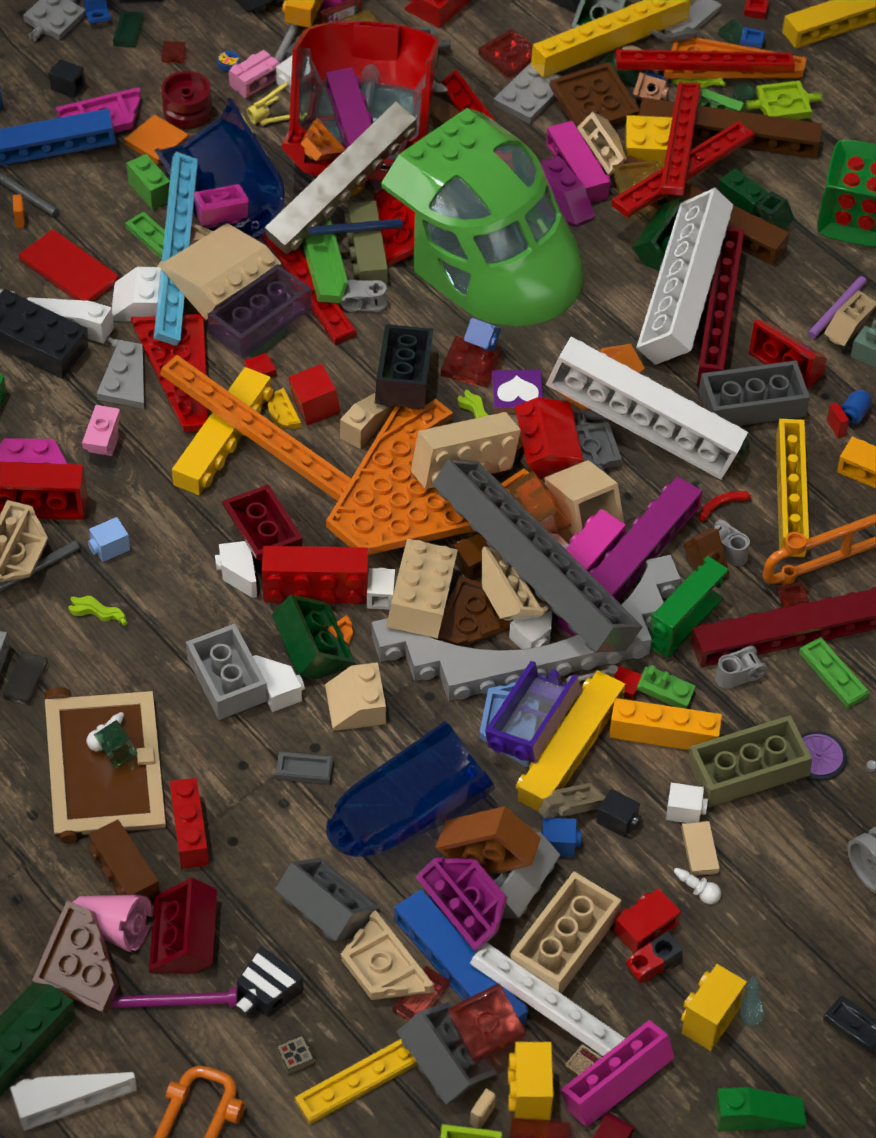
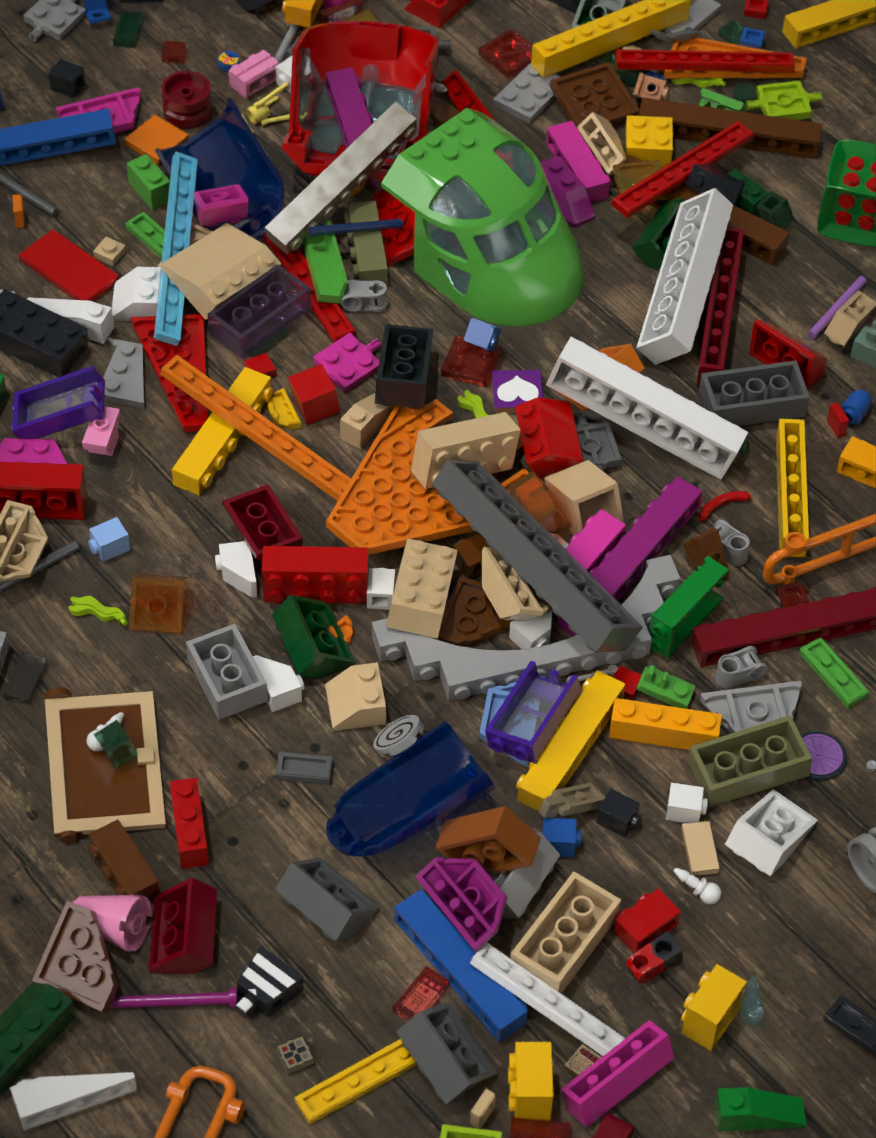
(58, 404): none -> dark purple door
(109, 251): none -> tan plate
(158, 602): none -> clear orange slope
(321, 143): orange wing -> none
(349, 361): none -> dark pink plate
(383, 963): tan wing -> none
(398, 735): none -> light grey tile
(487, 1022): clear red plate -> none
(680, 139): red tile -> none
(706, 177): none -> black slope
(753, 705): none -> light grey wing
(770, 832): none -> white slope

